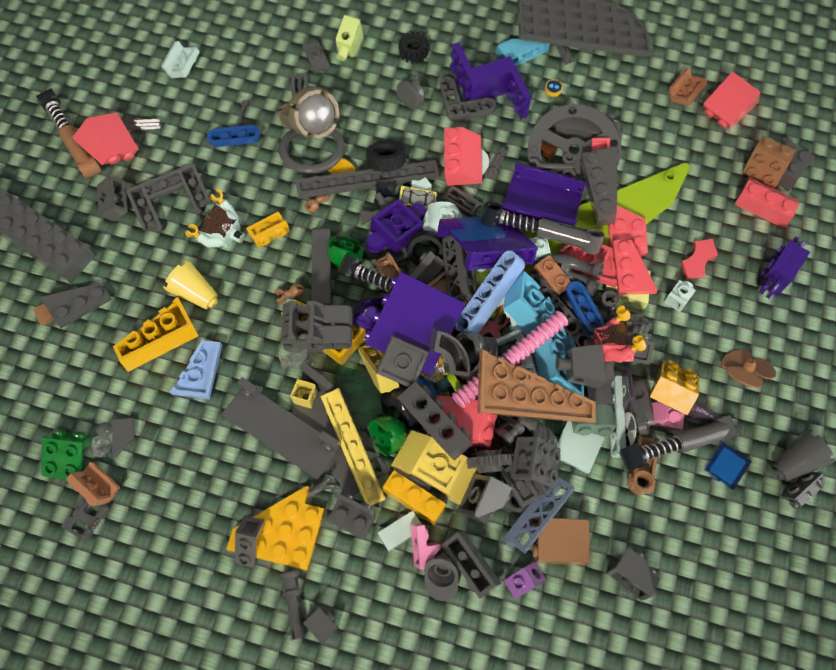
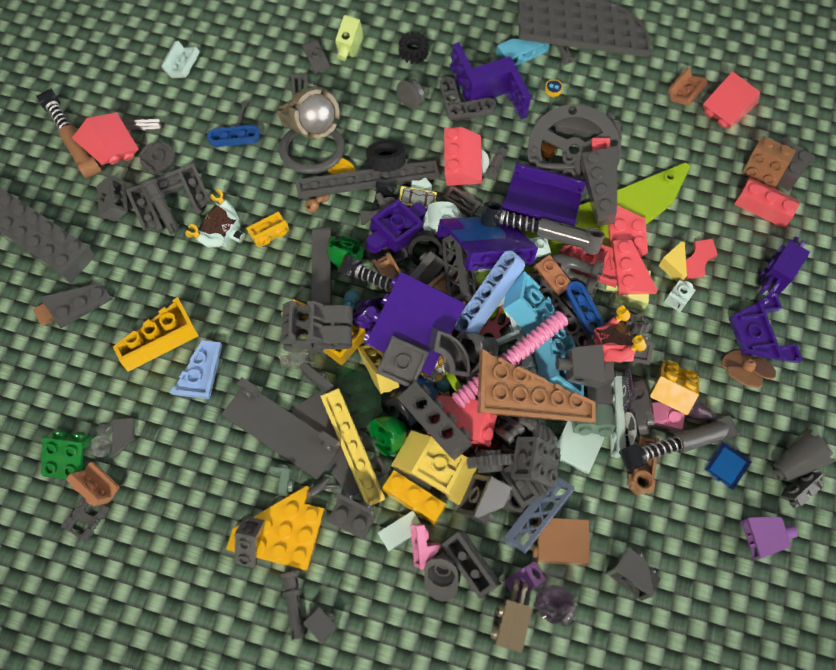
(157, 157): none -> dark grey tile
(157, 198): none -> dark grey pin
(191, 286): light yellow cone -> none
(286, 482): none -> sand green bracket
(295, 291): medium nougat arm -> none
(304, 388): light yellow piece -> none
(350, 299): none -> medium azure axle
(512, 621): none -> dark tan brick
(555, 605): none -> hair
(609, 303): dark grey bush -> none
(675, 263): none -> light yellow slope
(756, 334): none -> dark purple wing
(767, 535): none -> medium lavender torso

